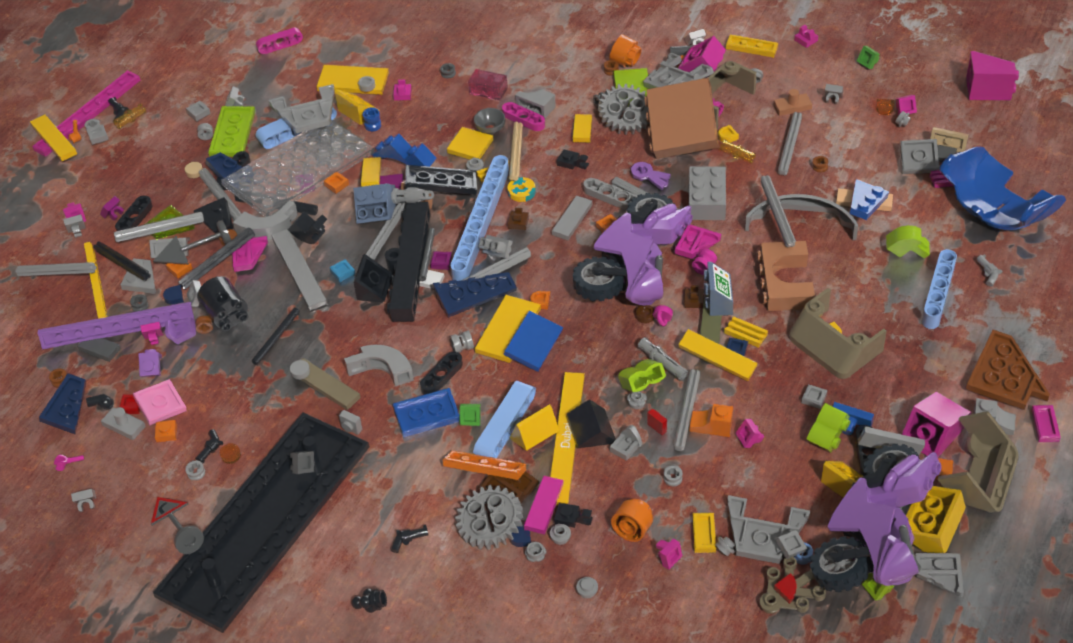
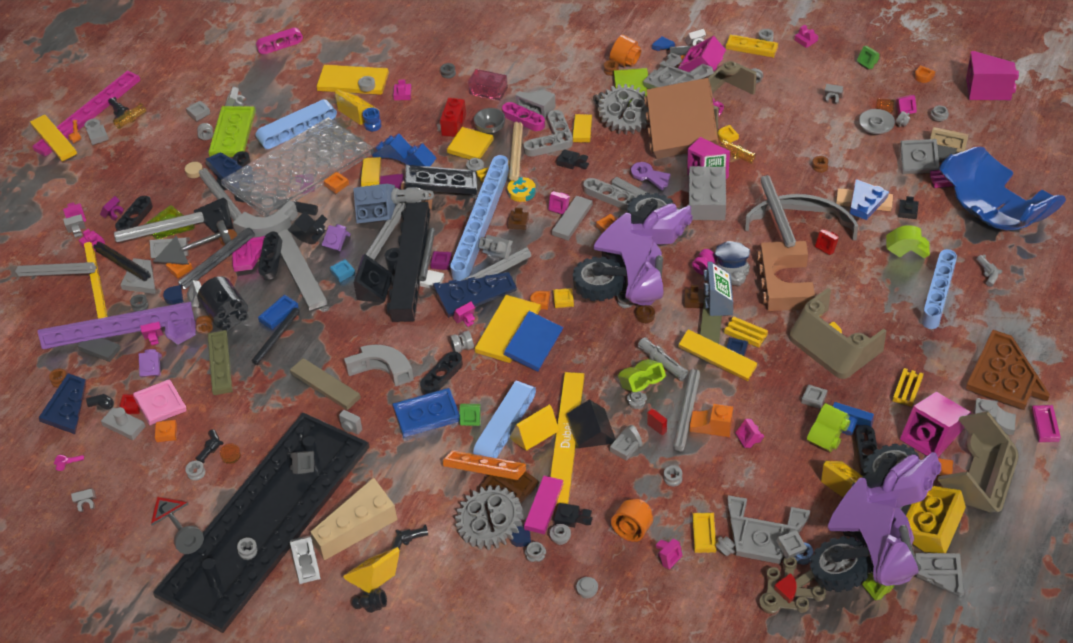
(91, 237): none -> dark pink tile
(220, 362): none -> olive tile
(247, 542): none -> light grey bush
(272, 262): none -> black beam
(277, 312): none -> blue tile
(299, 369): light grey tile -> none
(305, 559): none -> light grey arch
(309, 114): light grey wing -> none
(335, 237): none -> medium lavender bracket
(354, 520): none -> tan wedge
(374, 570): none -> yellow slope
(453, 117): none -> red brick
(465, 314): none -> dark pink tile
(531, 146): none -> light grey beam
(558, 202): none -> dark pink tile
(563, 298): none -> yellow tile
(623, 303): none -> light grey bush
(662, 43): none -> blue tile
(663, 314): dark pink tile -> none
(695, 240): dark pink wing -> none
(707, 154): none -> dark pink slope
(733, 259): none -> piece
(766, 34): none -> light grey bush
(789, 143): light grey axle -> none
(792, 103): nougat tile -> none
(827, 241): none -> red tile
(876, 121): none -> light grey dish
(877, 438): light grey tile -> none
(908, 208): none -> black tile
(911, 375): none -> yellow tile
(924, 74): none -> orange tile
(939, 113): none -> light grey plate

